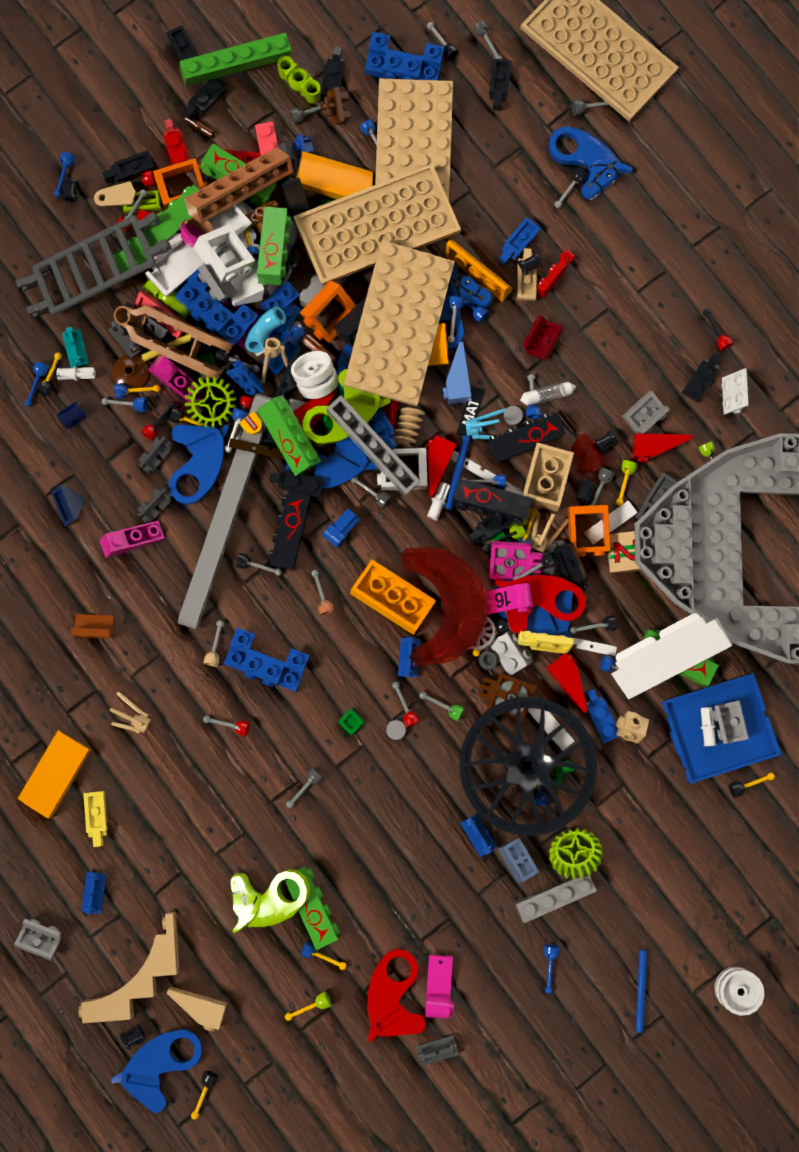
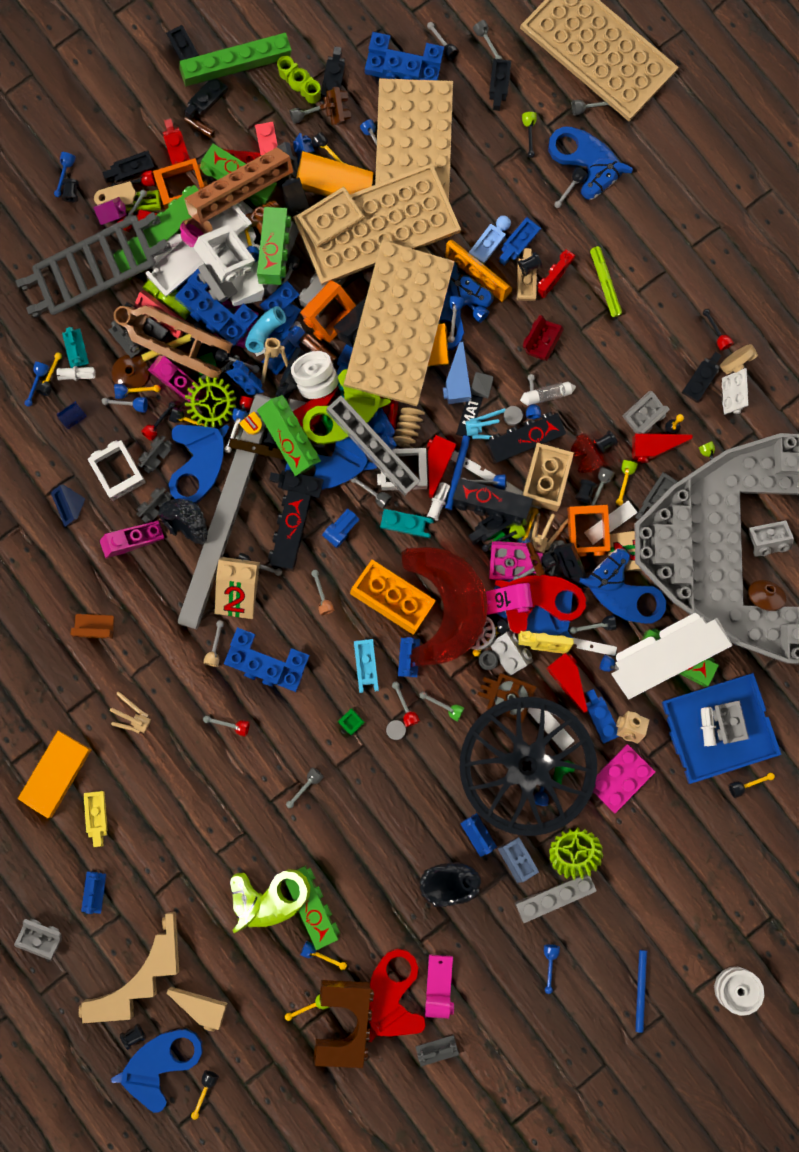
(110, 210): none -> magenta brick
(127, 485): none -> white window
(184, 517): none -> black hair
(236, 587): none -> tan slope
(320, 141): none -> black hinge
(330, 217): none -> tan tile
(349, 1051): none -> reddish brown arch
(365, 664): none -> medium azure hinge
(405, 523): none -> teal hinge
(450, 884): none -> black hair
(481, 385): none -> dark grey slope
(490, 239): none -> light blue plate
(529, 120): none -> hinge
(534, 556): none -> reddish brown pin
(606, 281): none -> lime axle
(621, 599): none -> blue animal
(621, 778): none -> dark pink plate
(674, 424): none -> black hinge
(736, 360): none -> tan tile
(767, 595): none -> reddish brown dish
(771, 538): none -> light grey bracket

